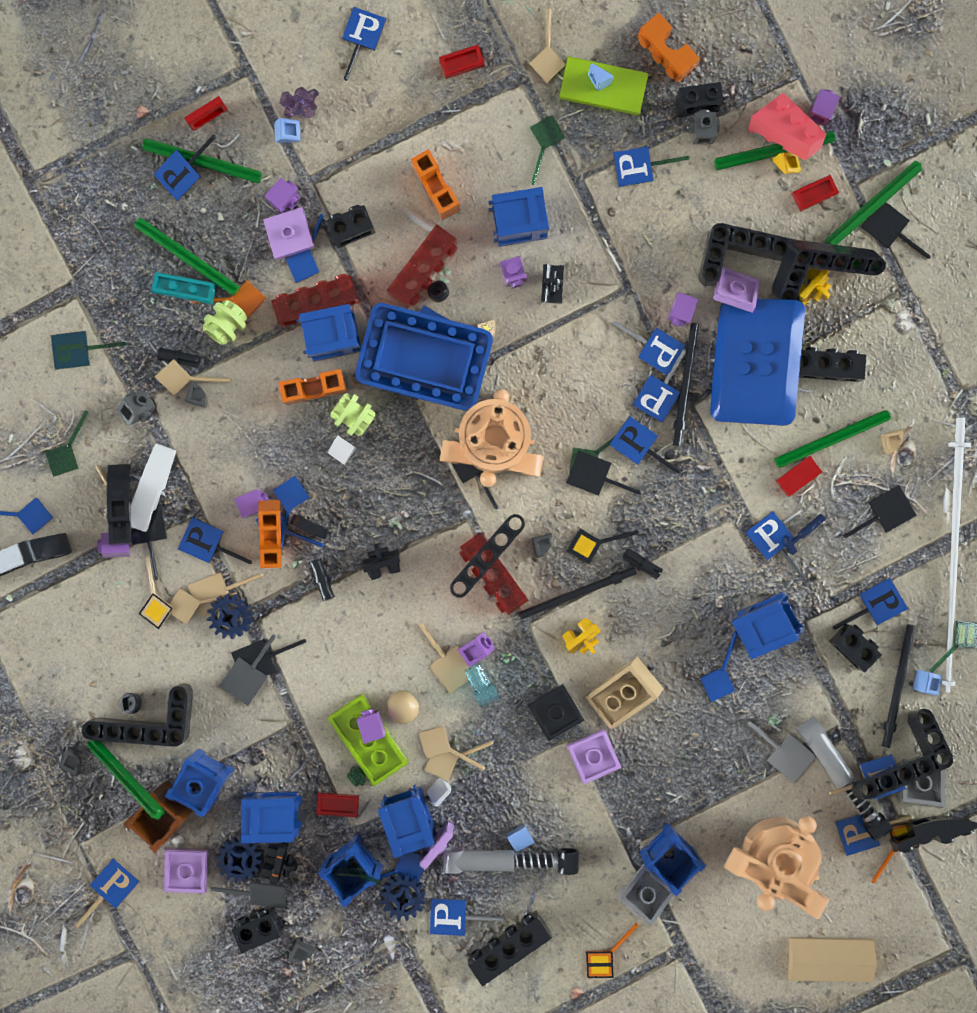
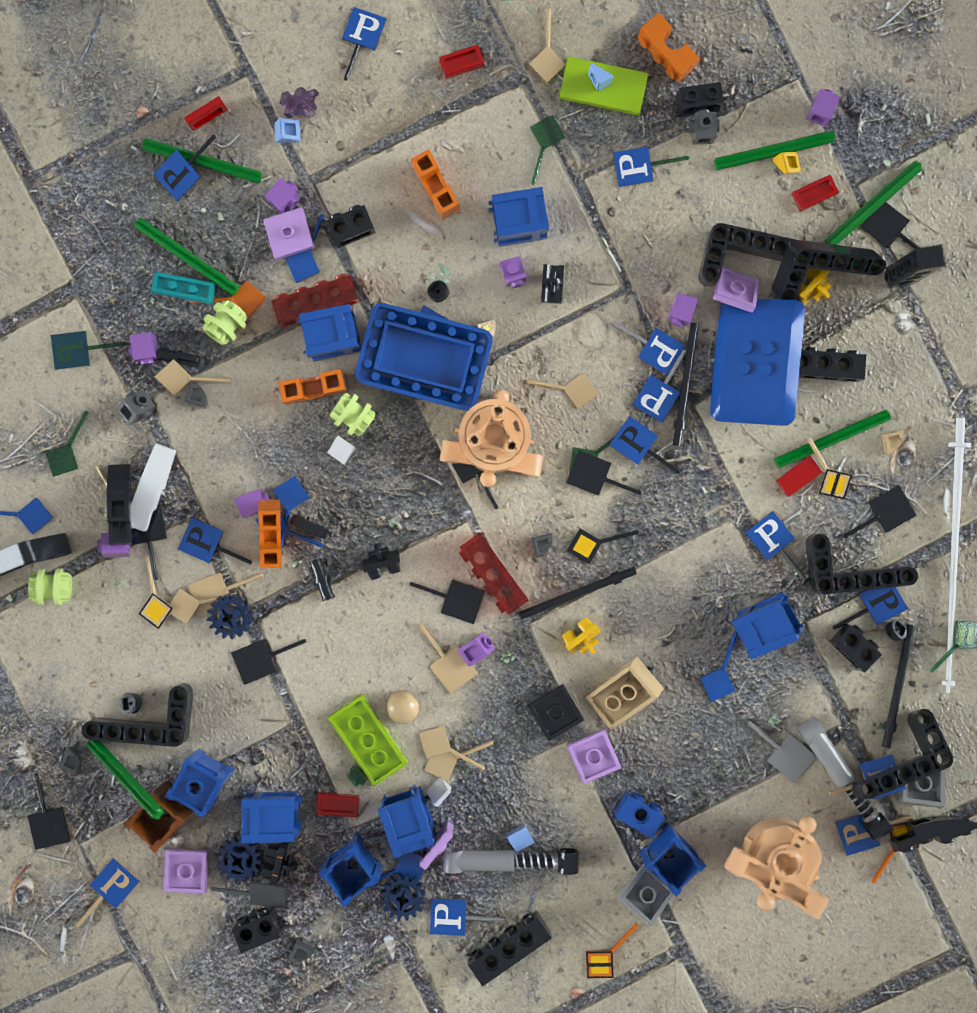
(48, 826): none -> black piece
(50, 586): none -> yellowish green piece
(144, 348): none -> medium lavender brick
(244, 679): dark grey piece -> none
(355, 873): piece -> none
(371, 725): medium lavender brick -> none
(436, 239): clear red brick -> none
(460, 602): none -> black piece
(480, 563): black beam -> none
(483, 689): clear light blue piece -> none
(578, 390): none -> tan piece
(642, 563): black axle -> none
(646, 824): none -> blue brick
(788, 126): coral wedge -> none
(789, 544): dark blue piece -> none
(831, 959): tan slope -> none
(834, 482): none -> piece
(852, 577): none -> black beam
(896, 629): none -> black tile
(915, 266): none -> black brick
(927, 682): light blue slope -> none

